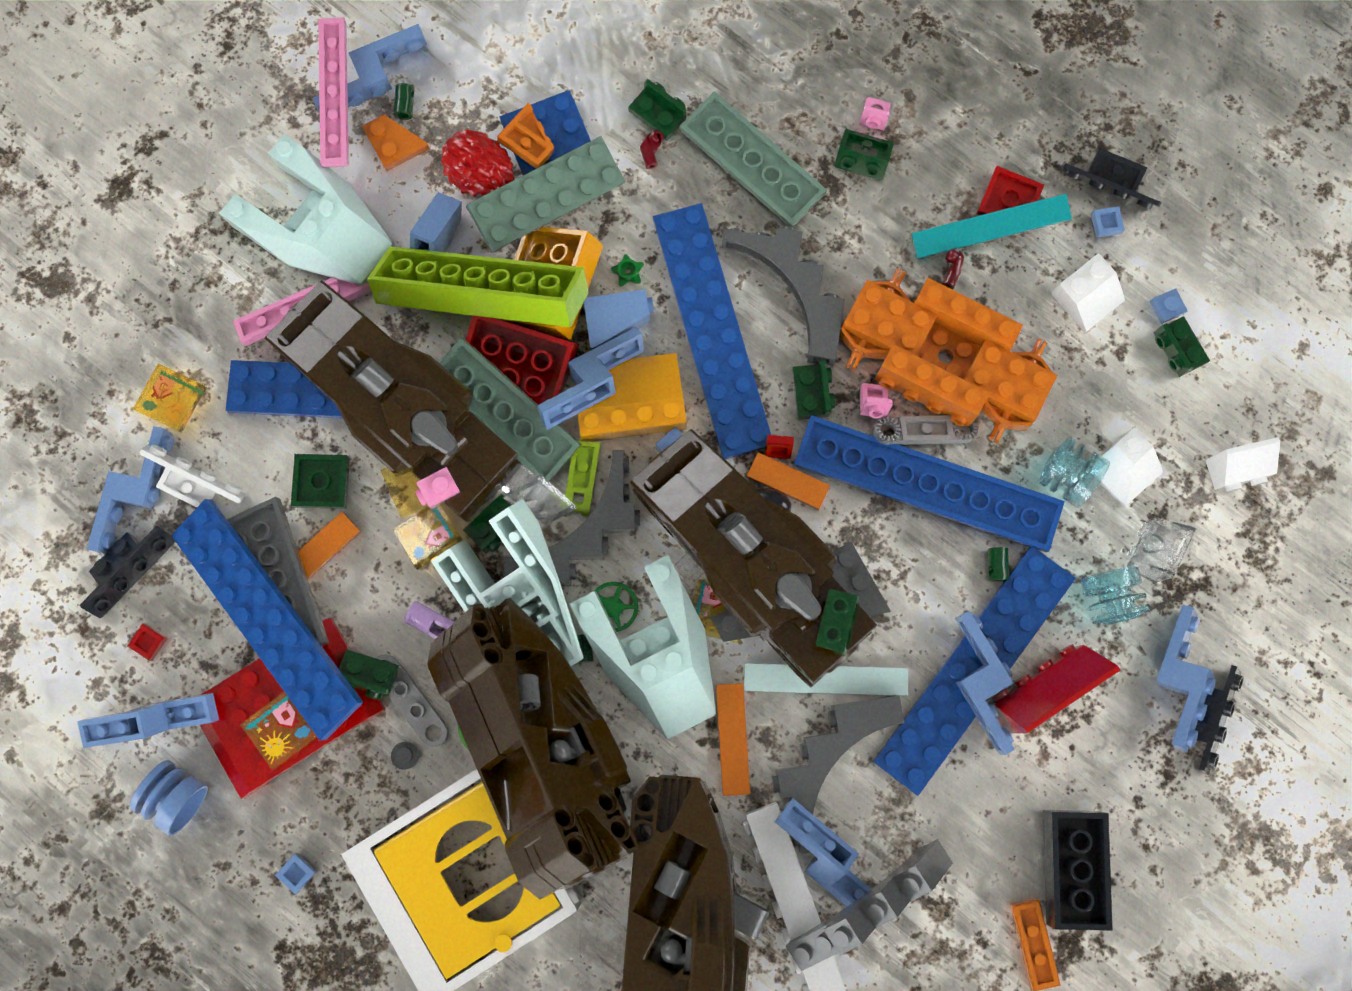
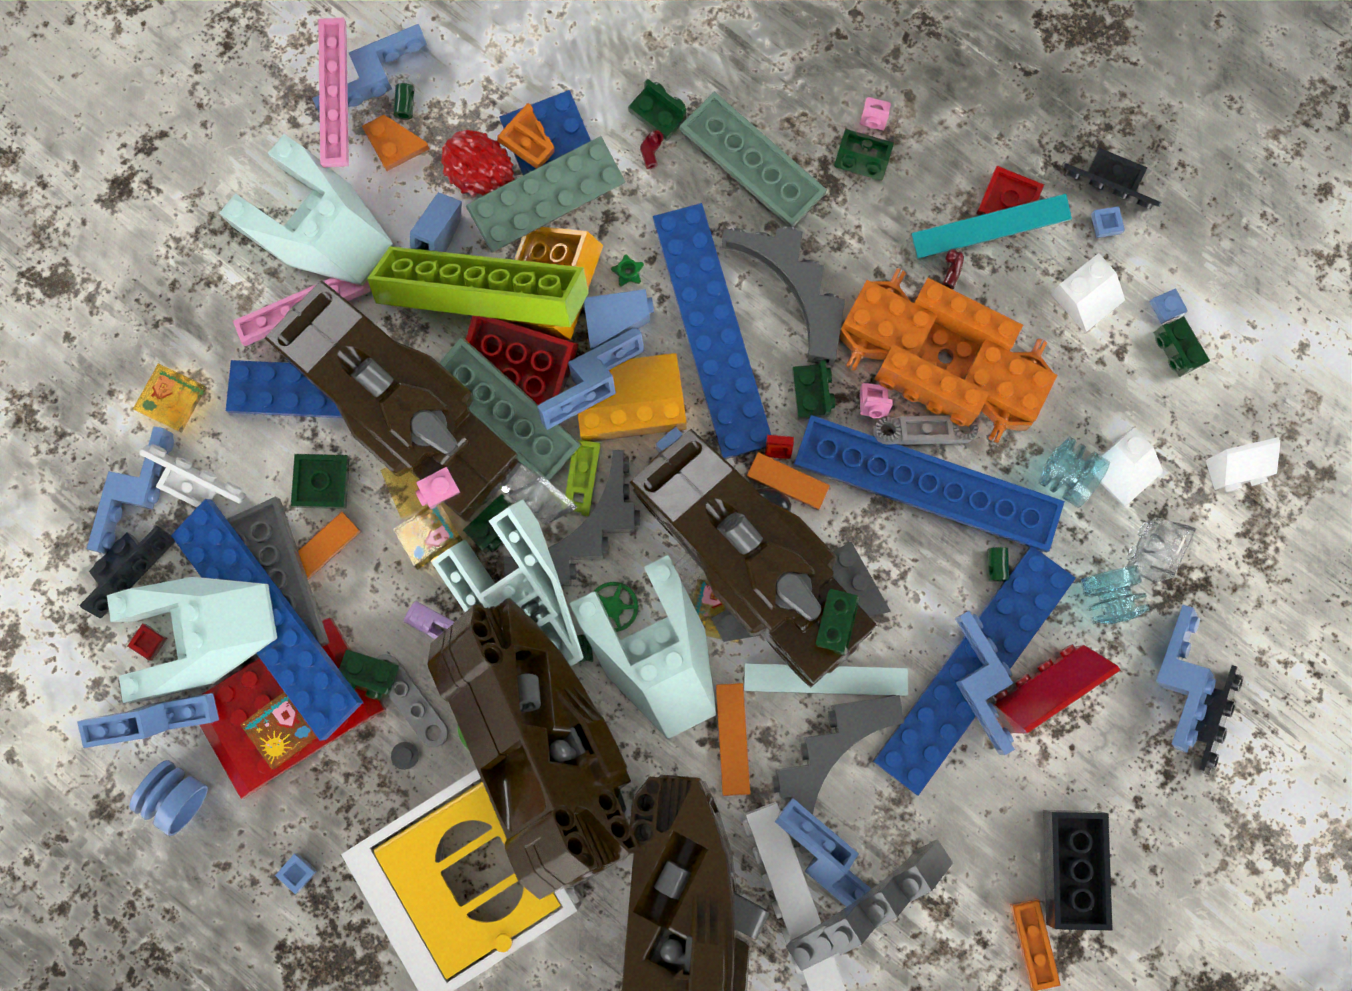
(213, 627): none -> light aqua wedge

